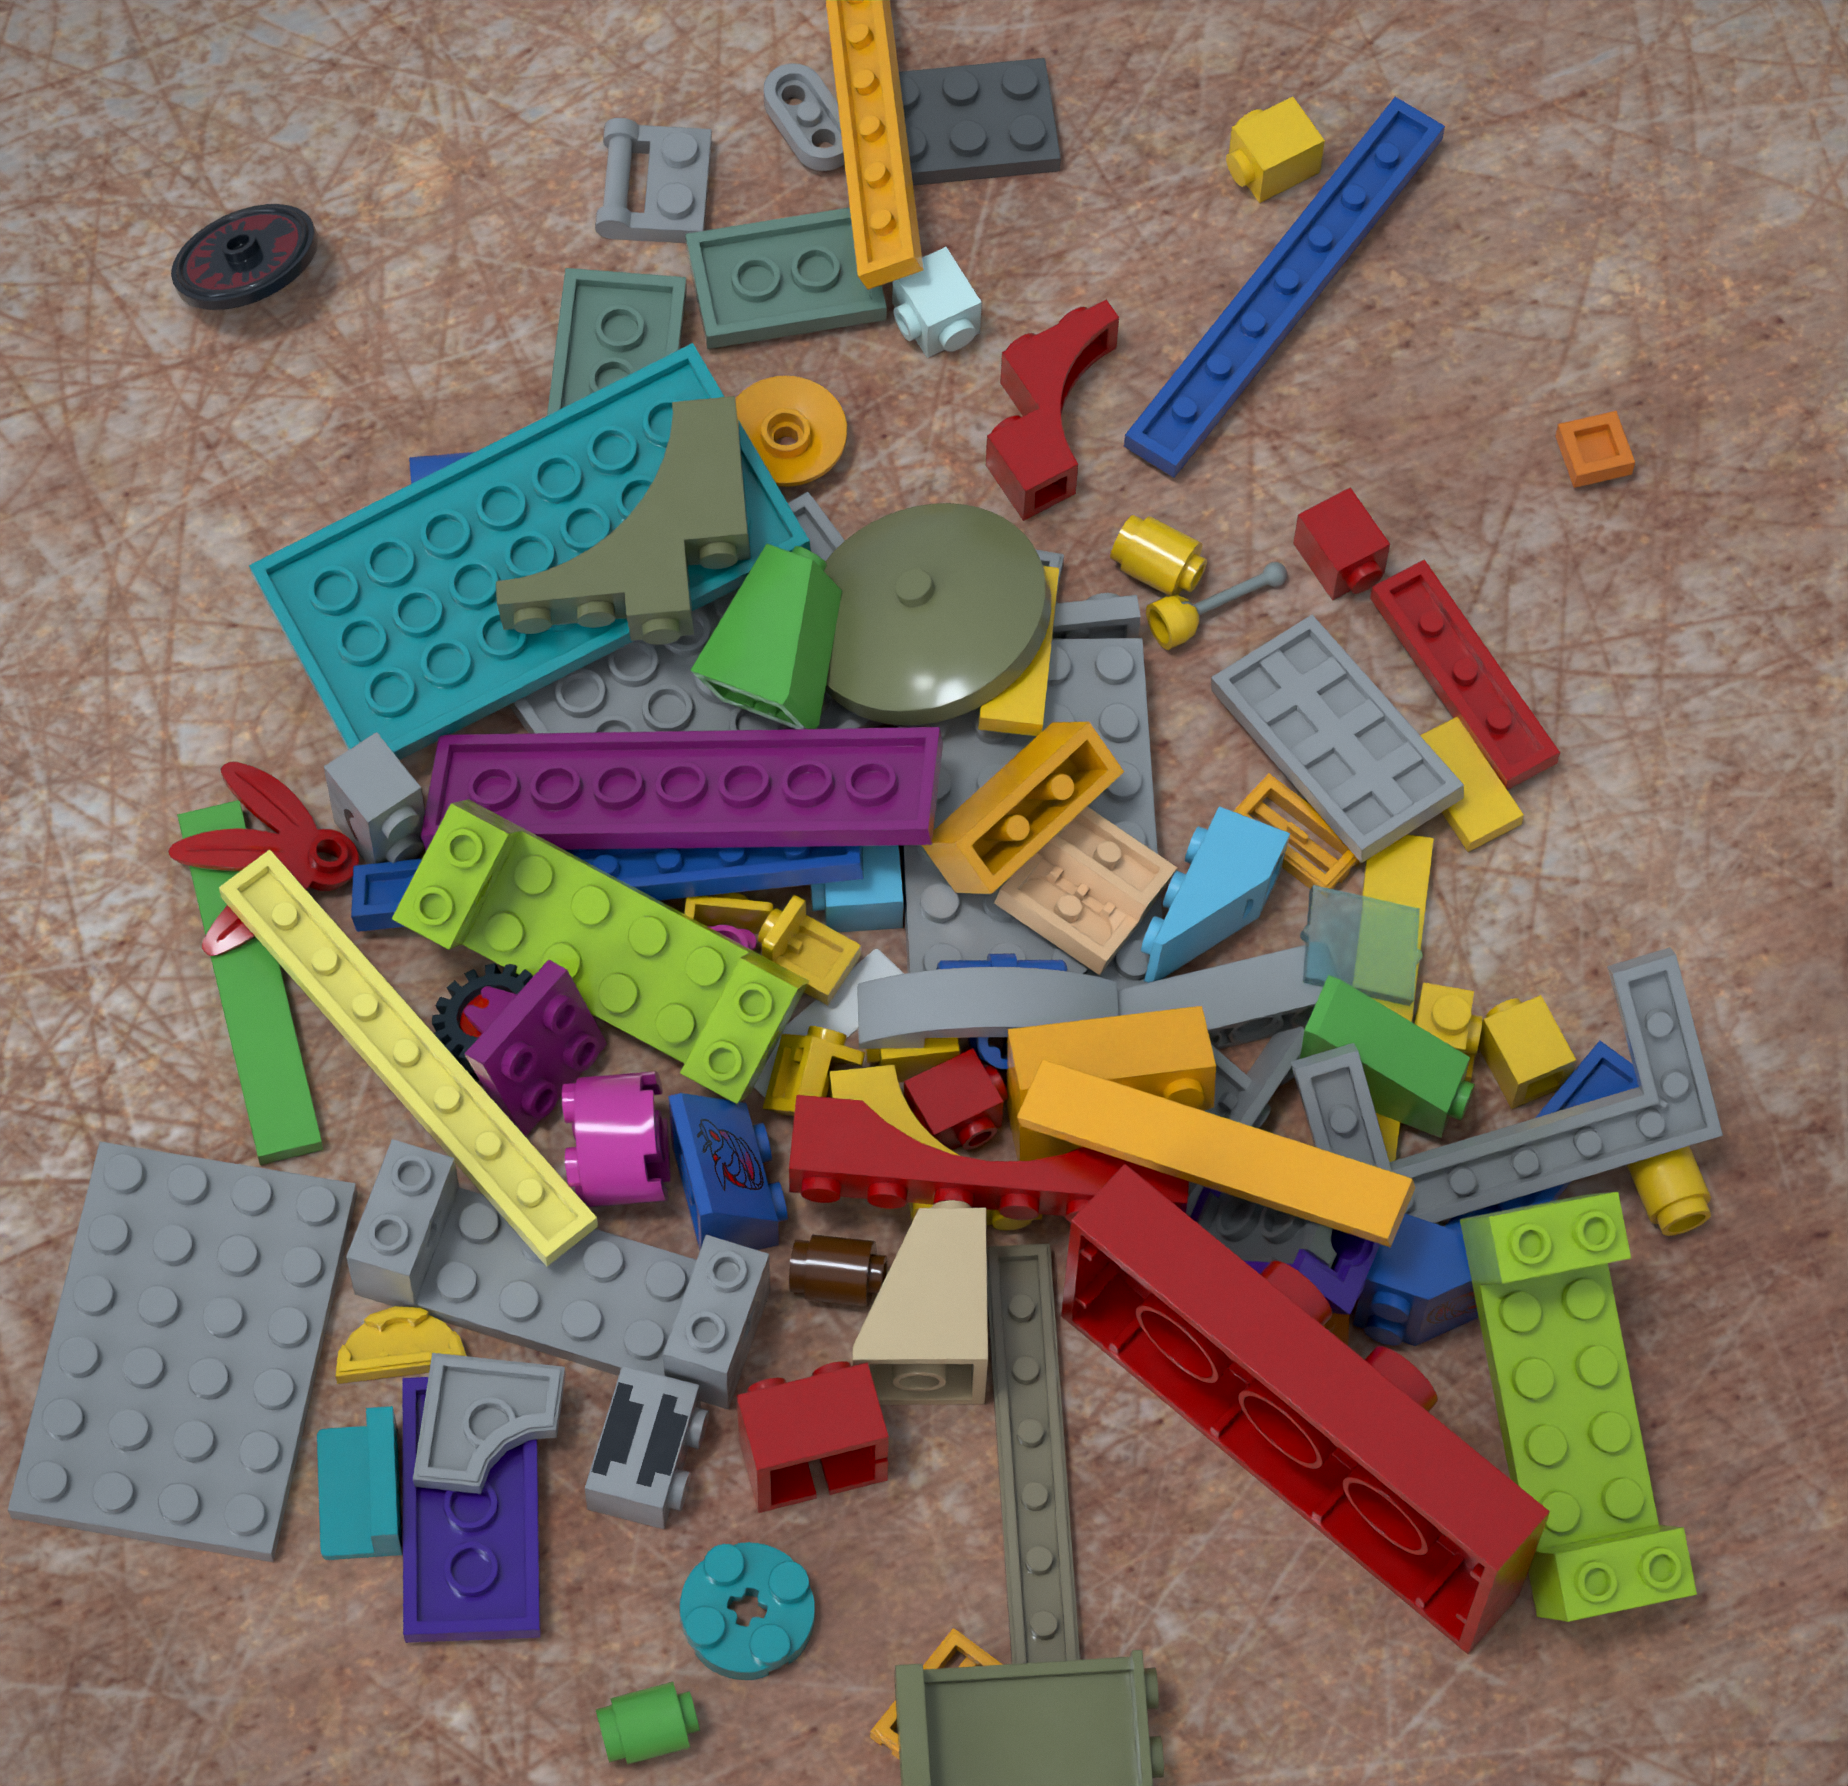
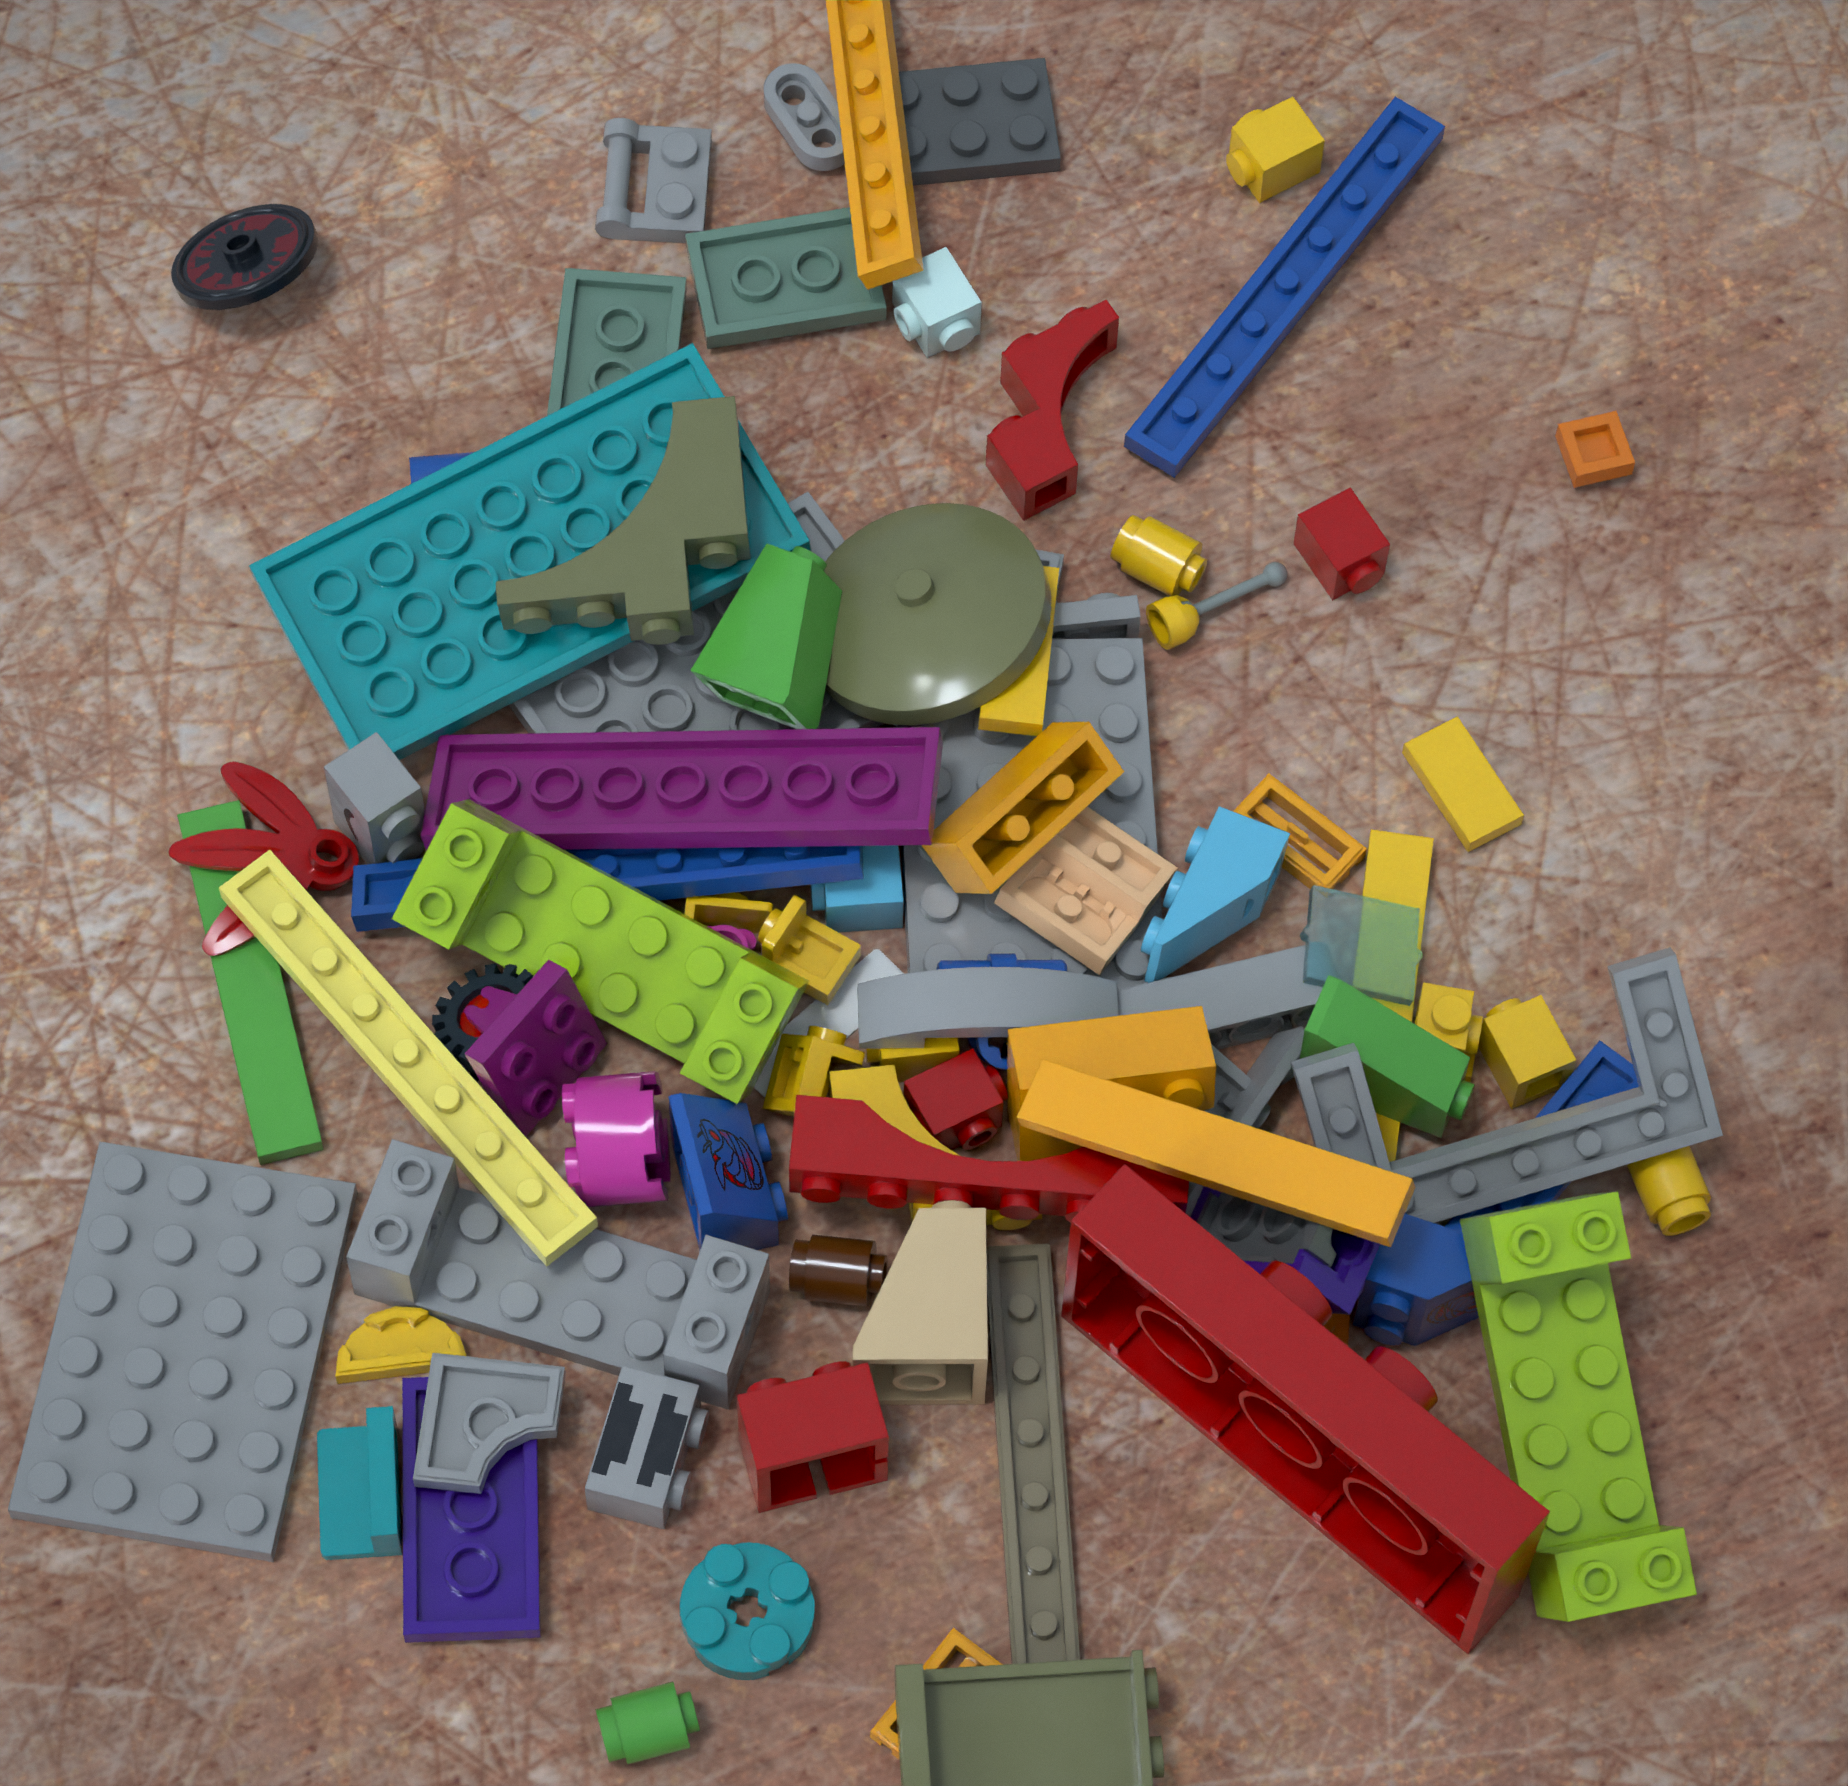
(795, 410): light orange dish -> none
(1337, 738): light grey plate -> none
(1464, 673): red plate -> none

